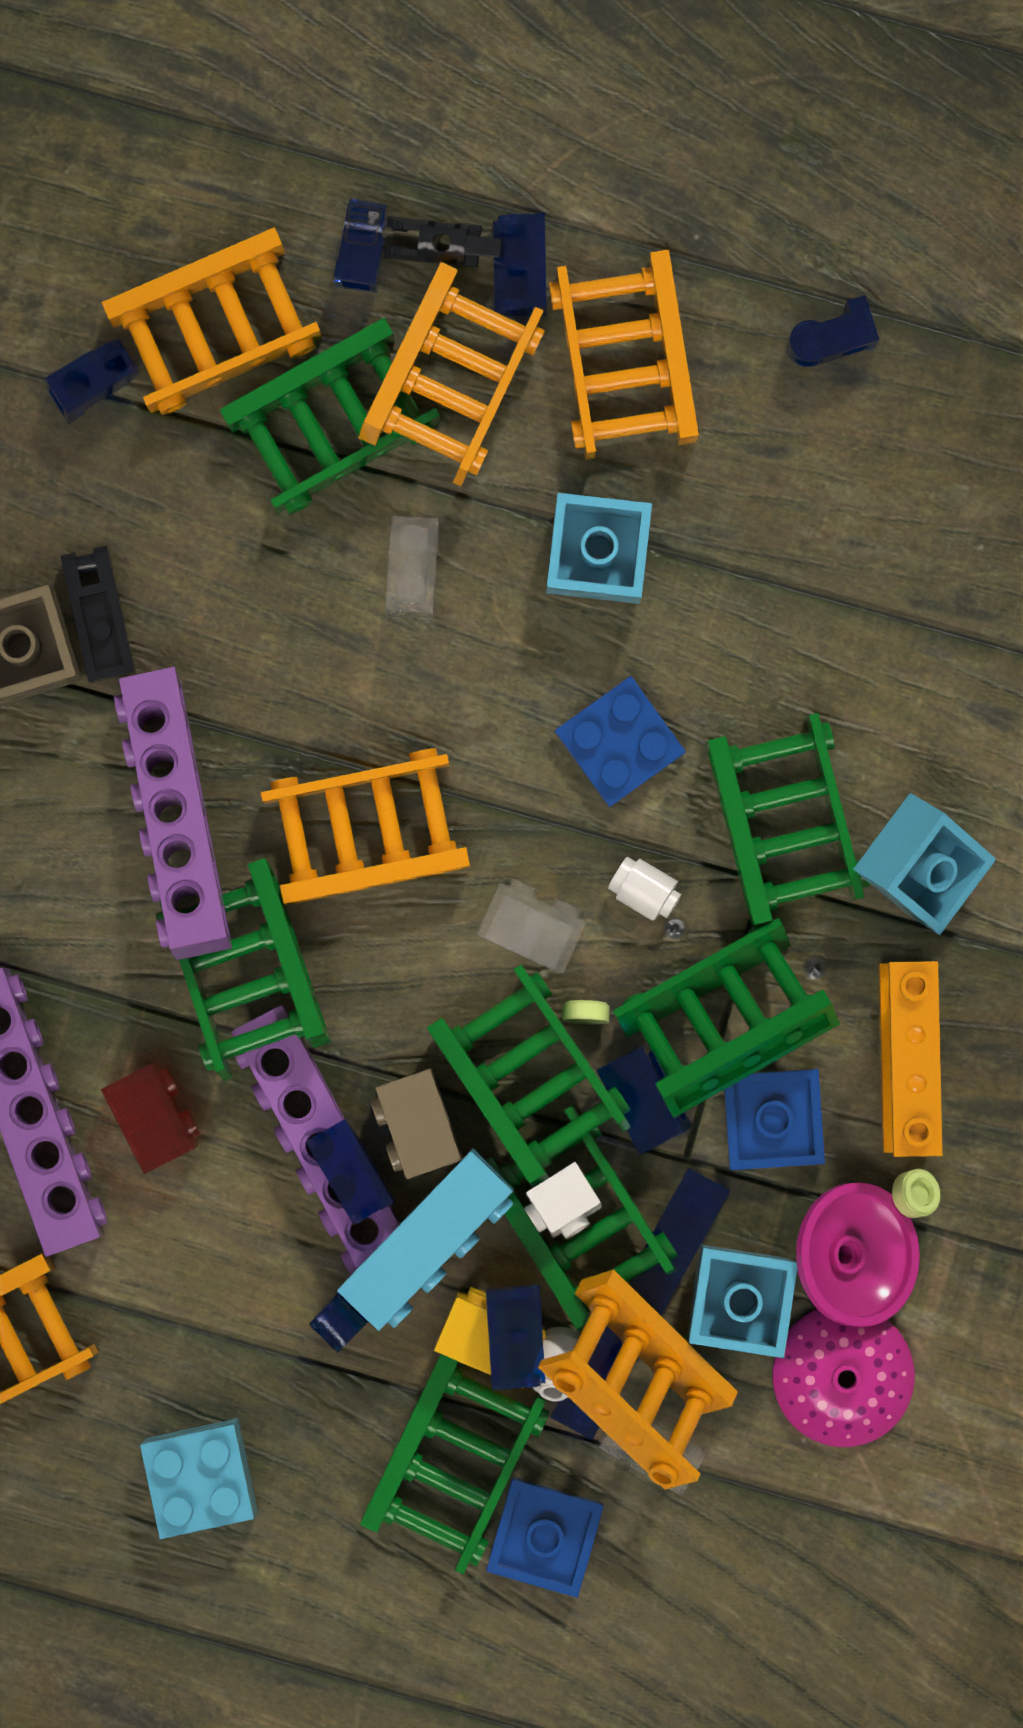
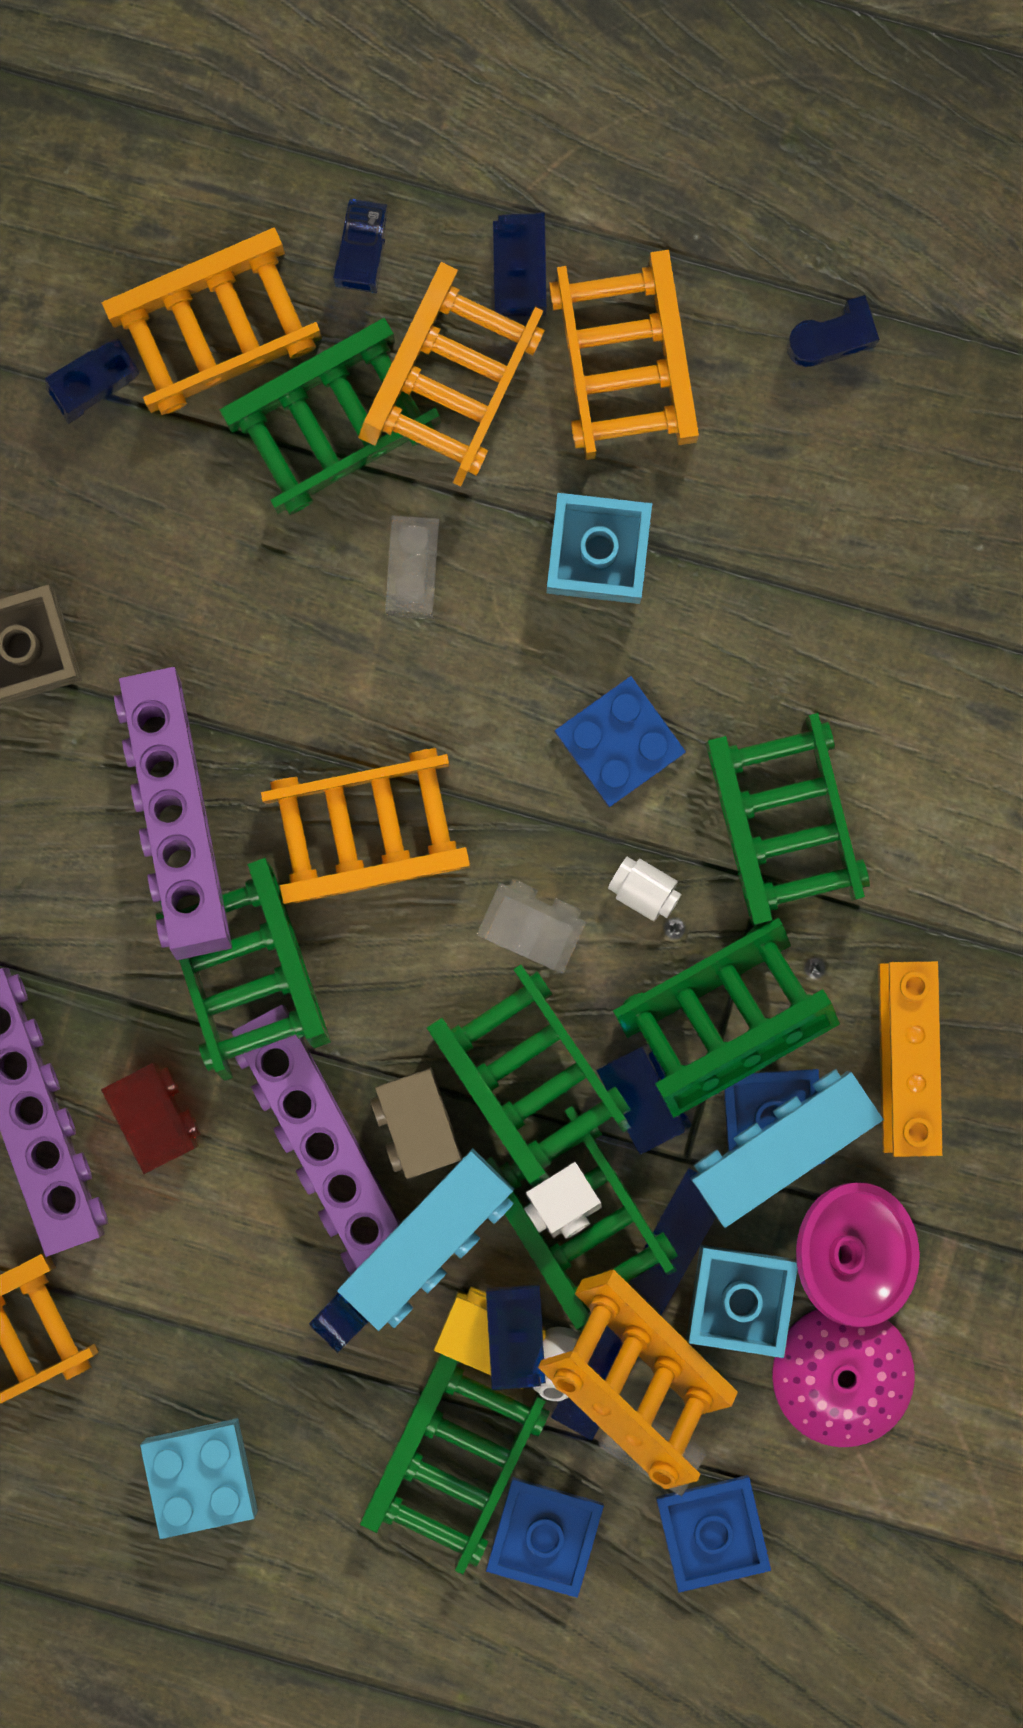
(98, 616): black plate -> none
(350, 1171): clear blue hinge -> none
(464, 247): black hinge -> none
(585, 1012): yellowish green tile -> none
(713, 1533): none -> blue plate
(785, 1148): none -> medium azure brick
(916, 1193): yellowish green tile -> none
(925, 863): medium azure brick -> none

